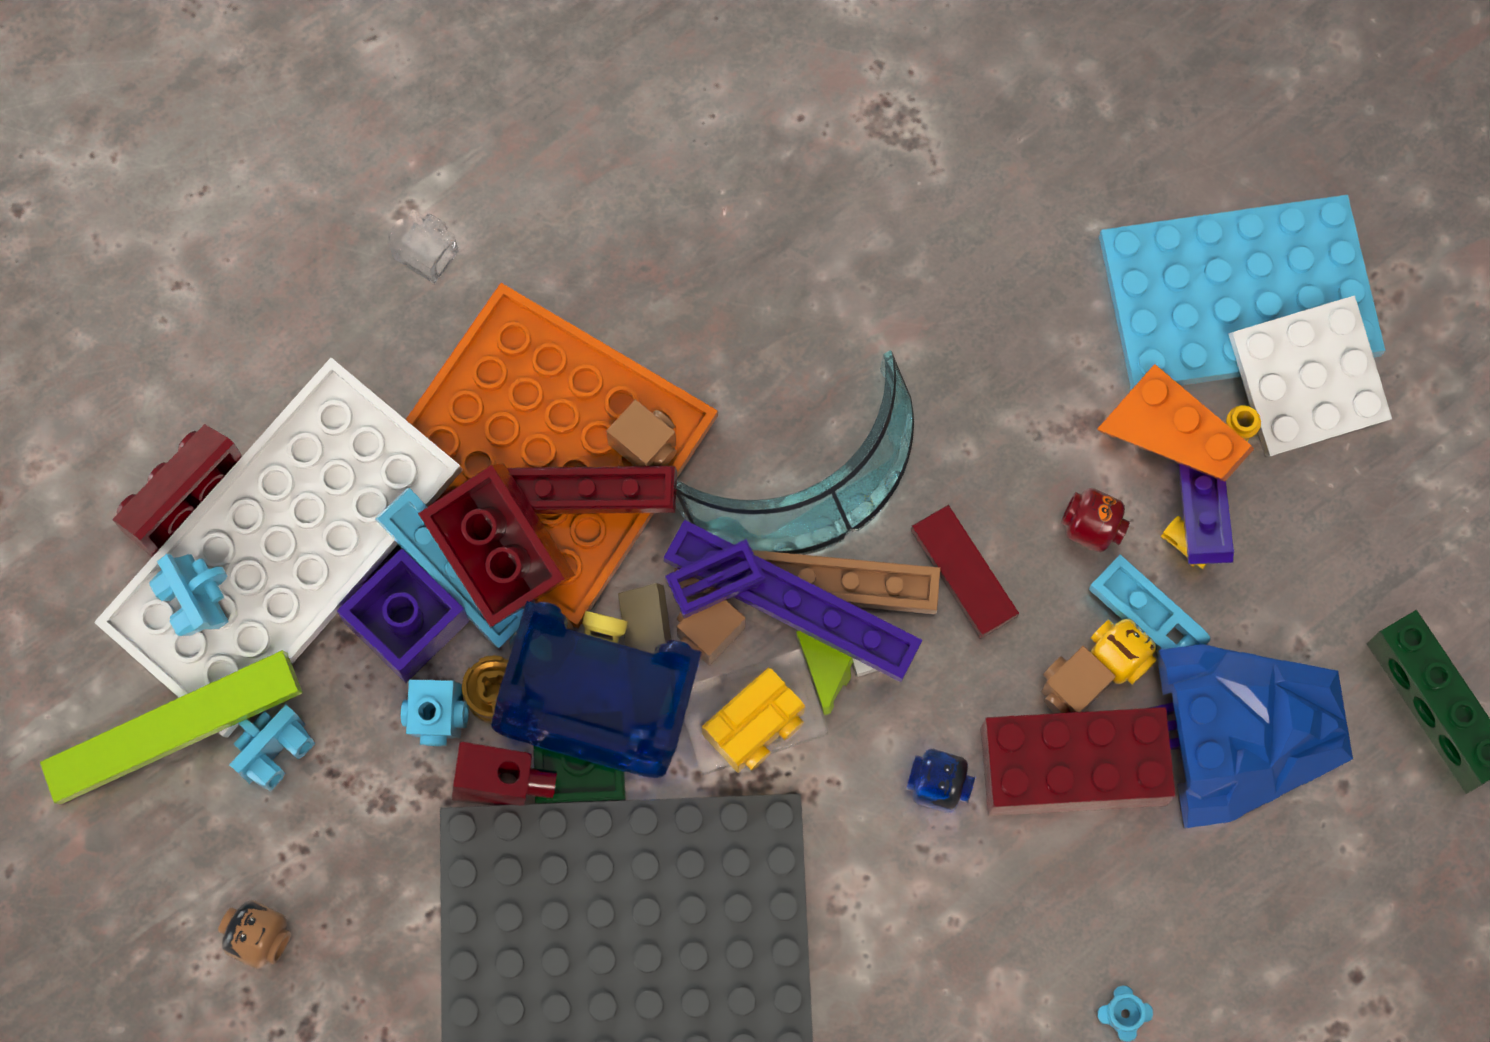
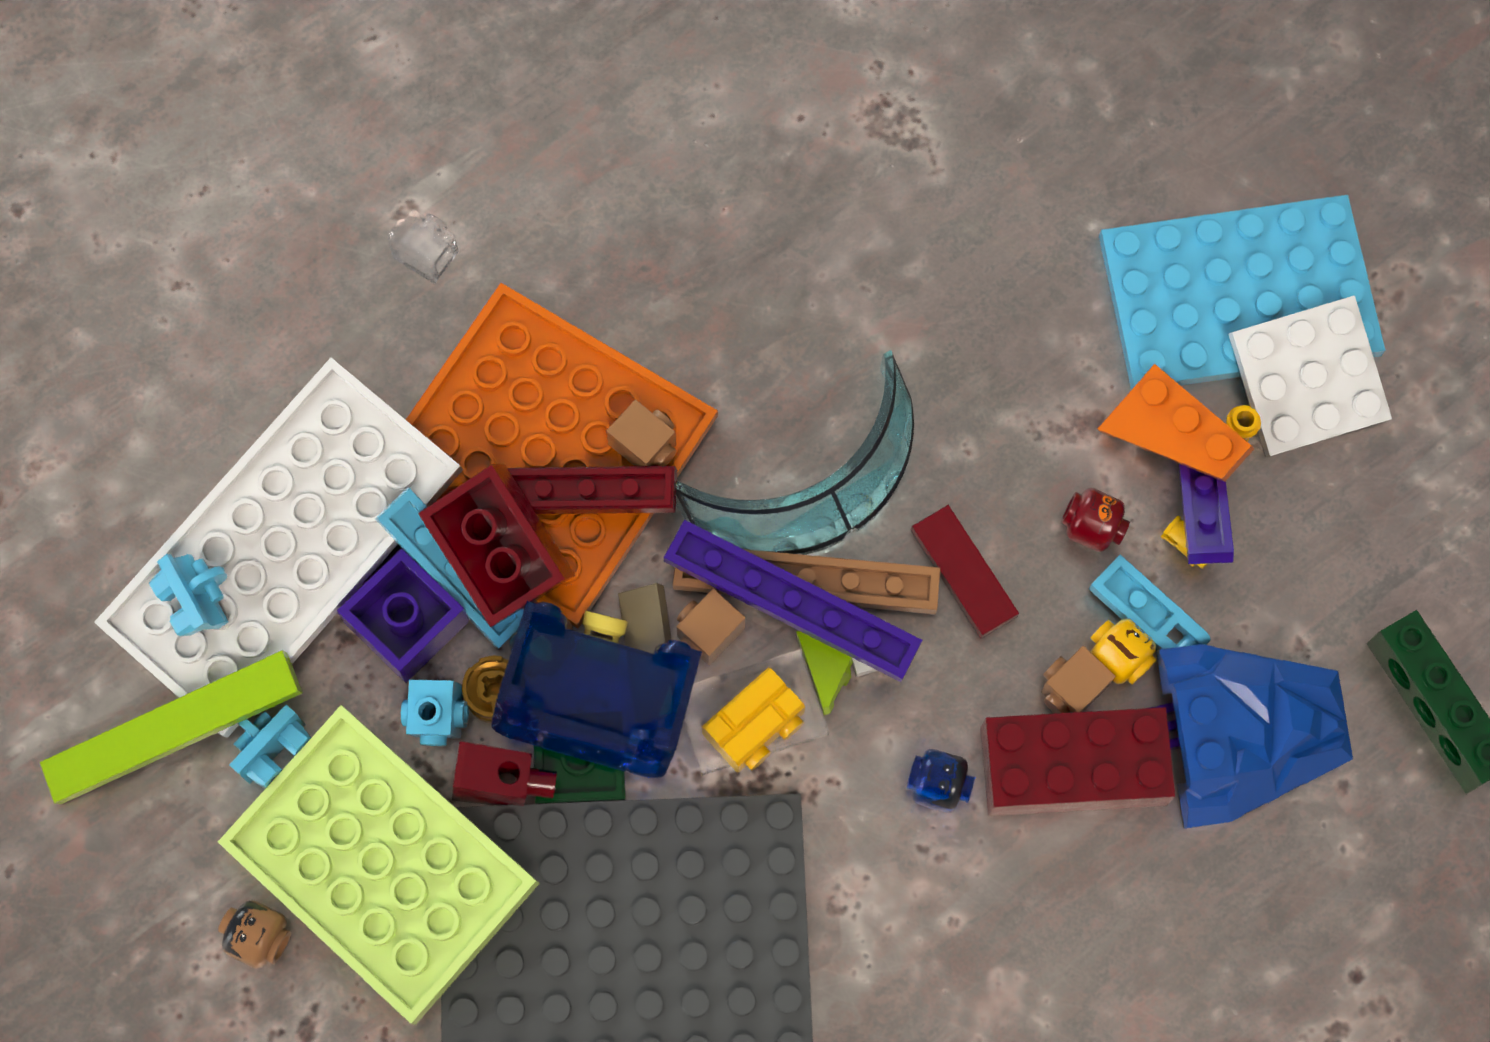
(176, 488): dark red slope -> none
(378, 864): none -> yellowish green plate
(700, 604): dark purple tile -> none
(1138, 1011): medium azure plate -> none

